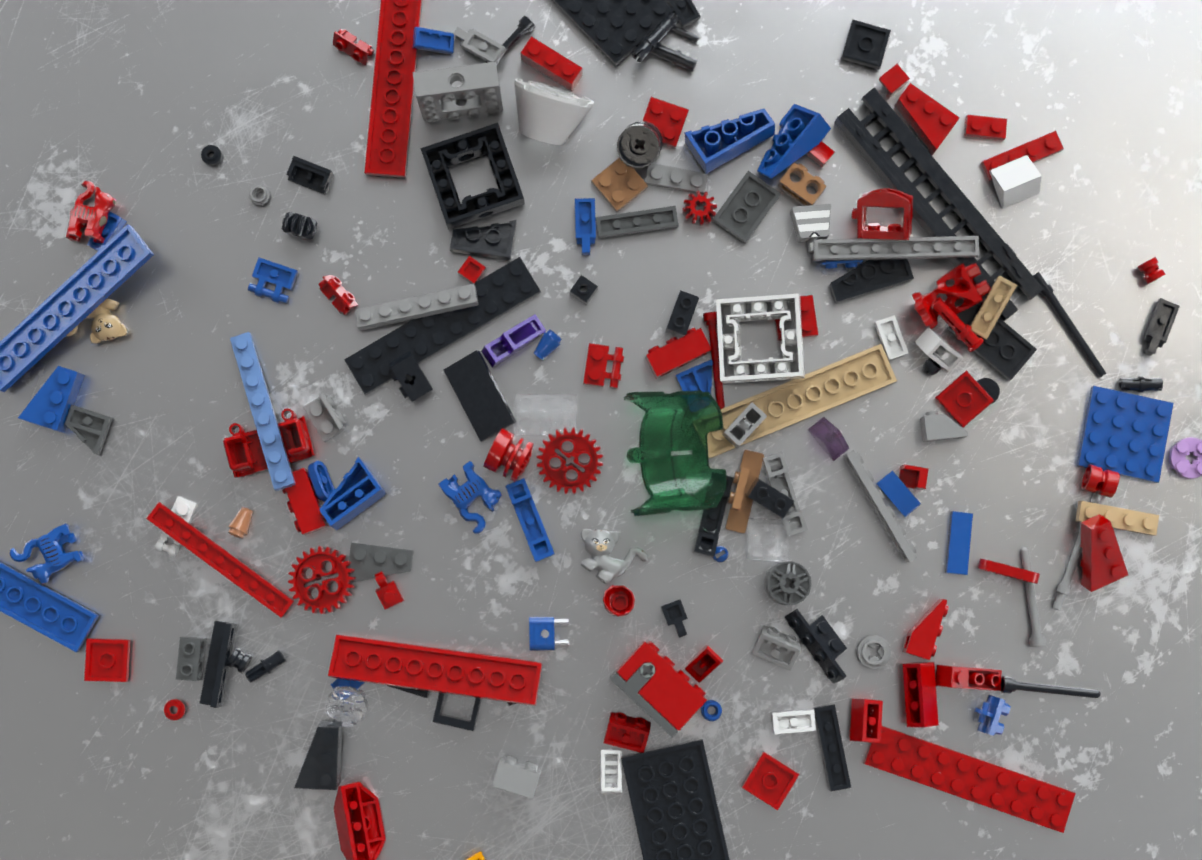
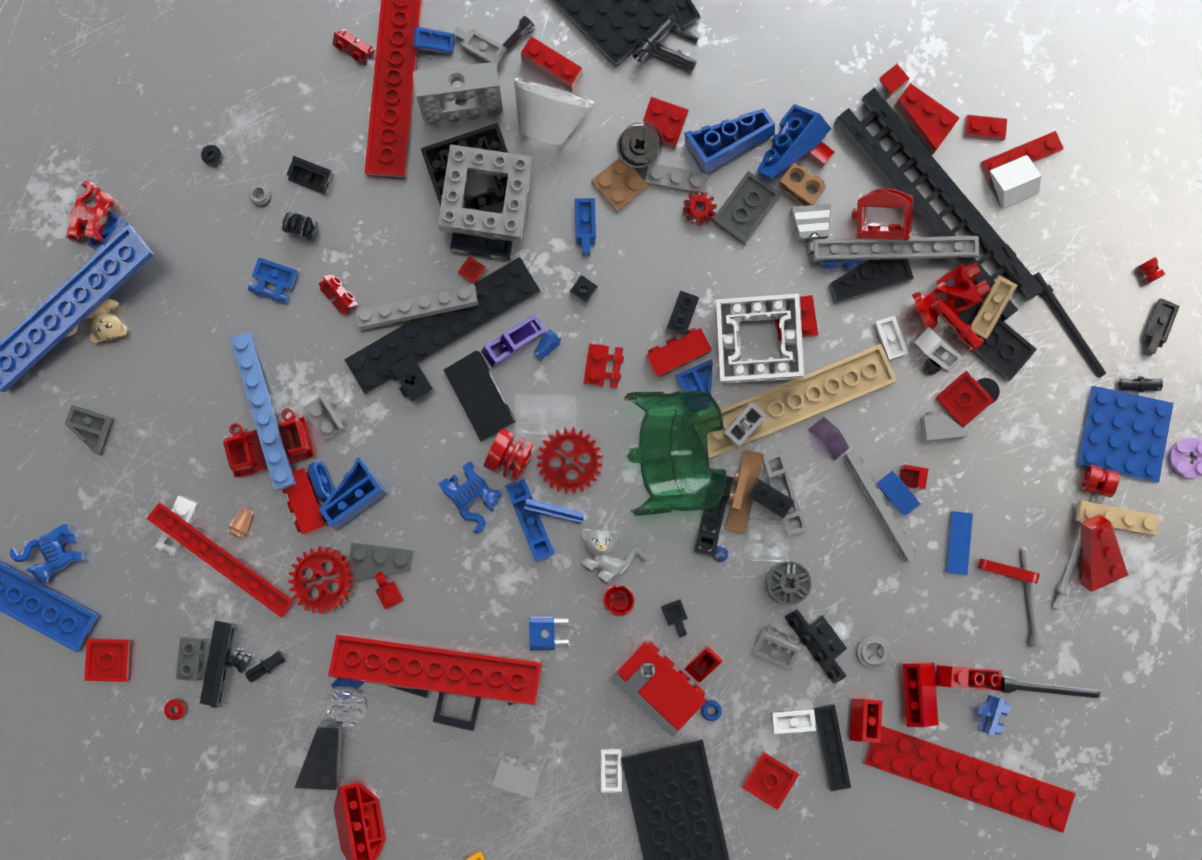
(54, 400): blue wedge -> none
(504, 226): none -> light grey brick
(553, 511): none -> axle
(627, 732): red bracket -> none
(637, 222): dark grey plate -> none
(711, 321): red piece -> none
(866, 44): black plate -> none
(923, 635): red slope -> none

